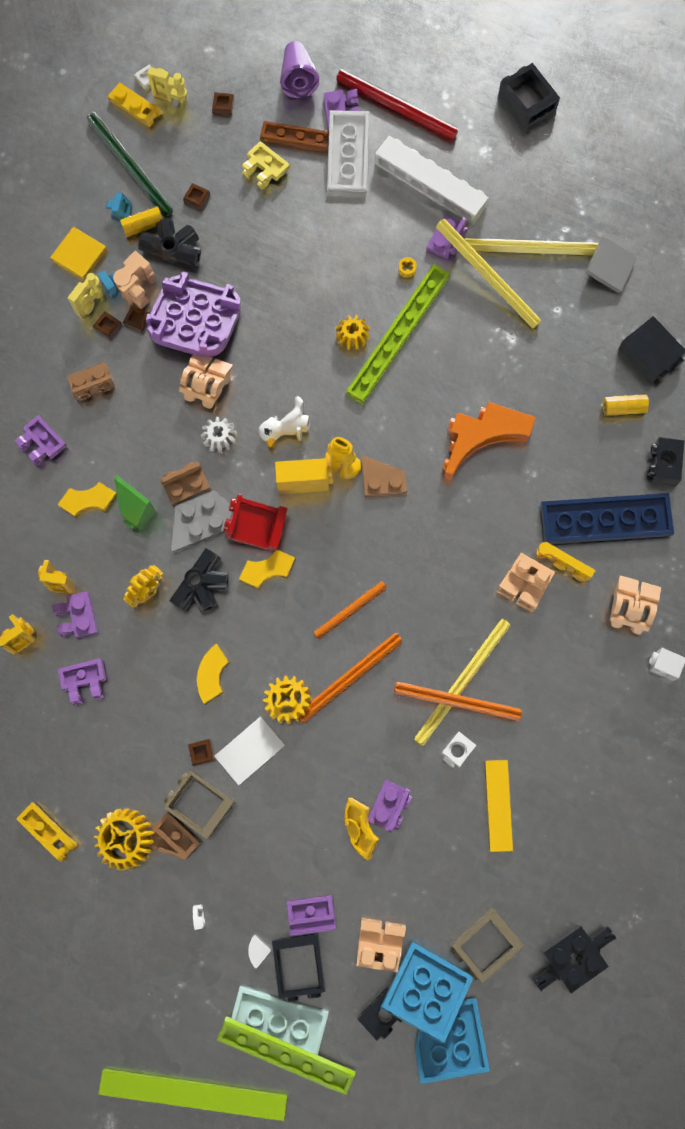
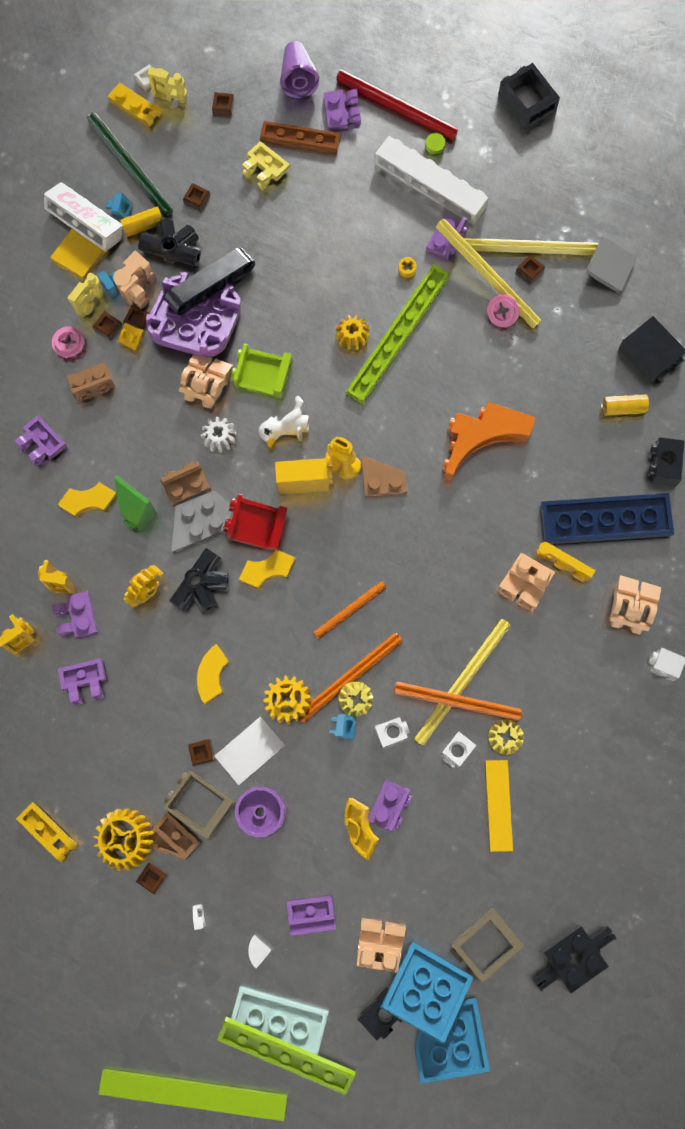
(62, 336): none -> bright pink gear
(83, 216): none -> white brick
(131, 336): none -> yellow tile
(151, 878): none -> reddish brown tile
(209, 281): none -> beam
(250, 803): none -> medium lavender wheel
(262, 372): none -> lime panel
(297, 941): black window -> none
(344, 727): none -> dark azure tile
(346, 702): none -> light yellow gear
(348, 151): white tile -> none
(385, 740): none -> white brick
(435, 143): none -> lime tile
(496, 741): none -> light yellow gear
(498, 318): none -> bright pink gear
(530, 268): none -> reddish brown tile

